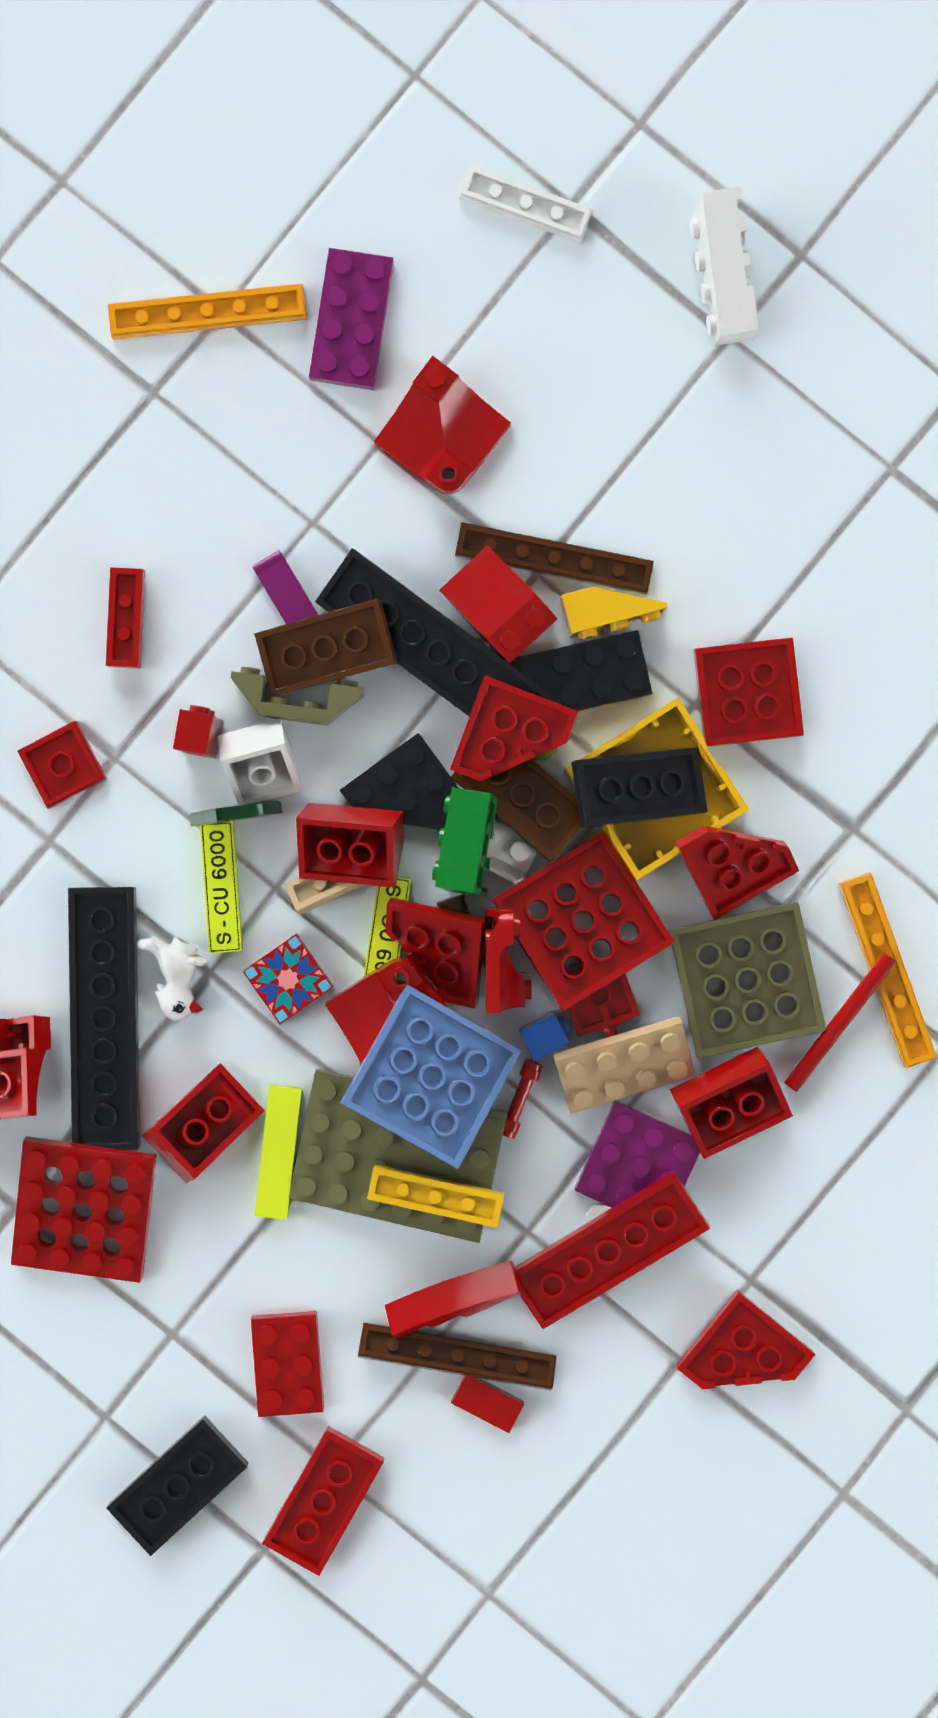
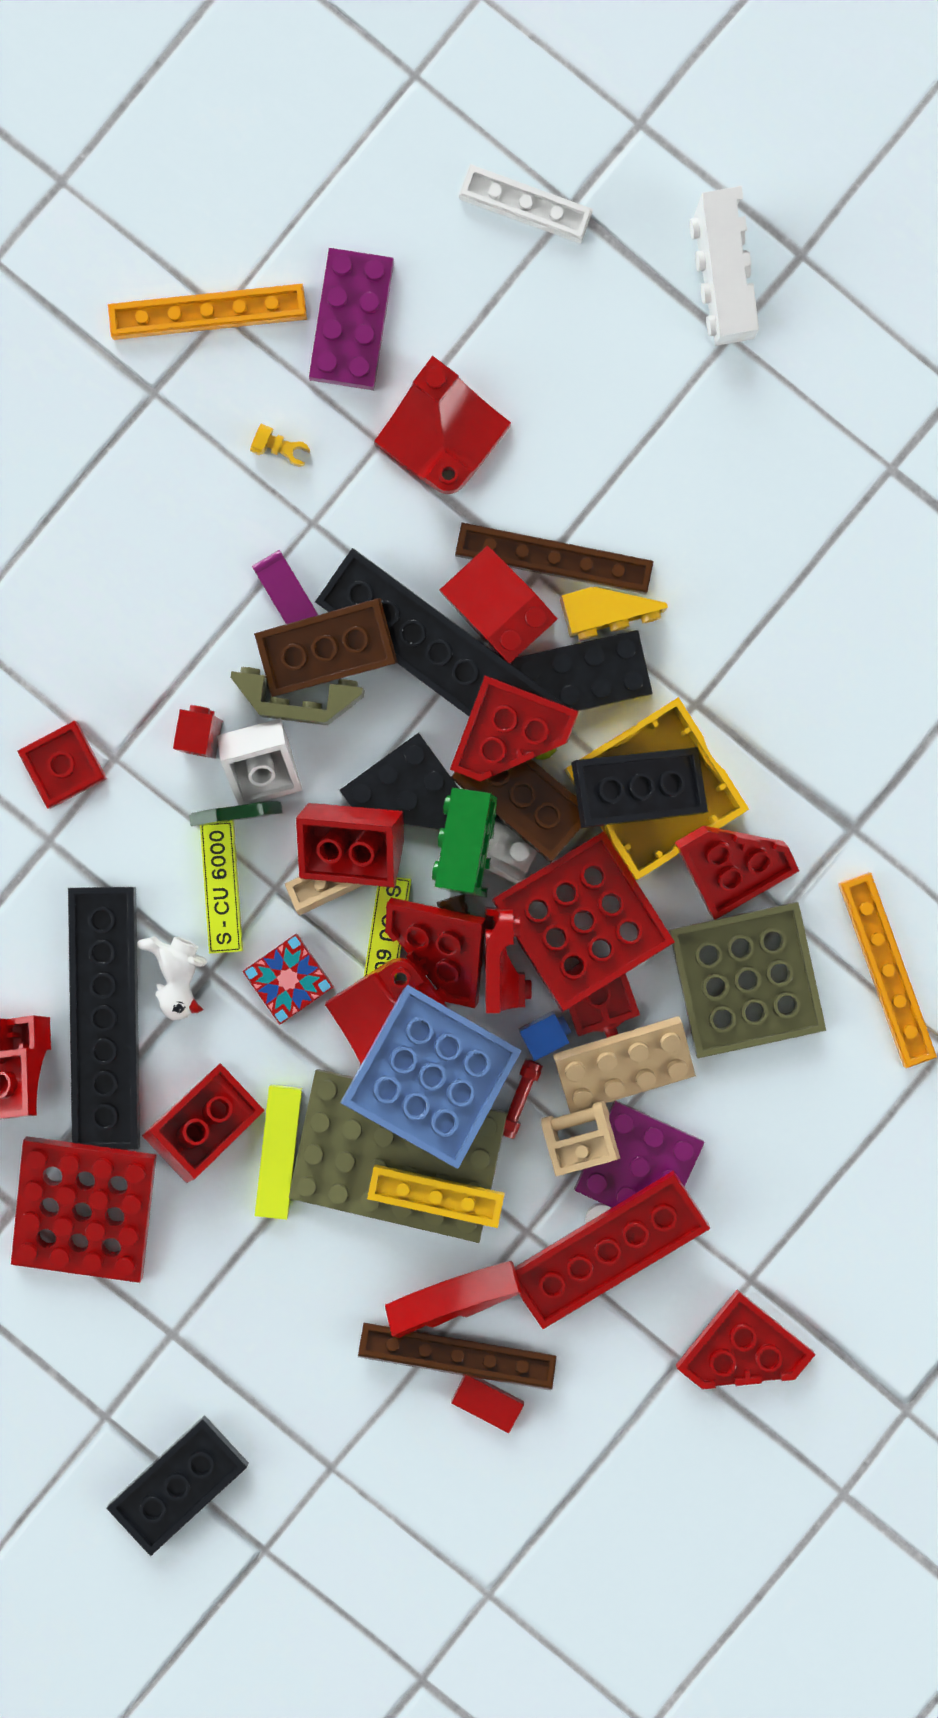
(125, 618): red plate -> none
(265, 439): none -> yellow piece
(287, 1363): red plate -> none
(323, 1500): red plate -> none
(581, 1150): none -> tan plate
(731, 1102): red slope -> none
(748, 692): red plate -> none
(840, 1022): red piece -> none

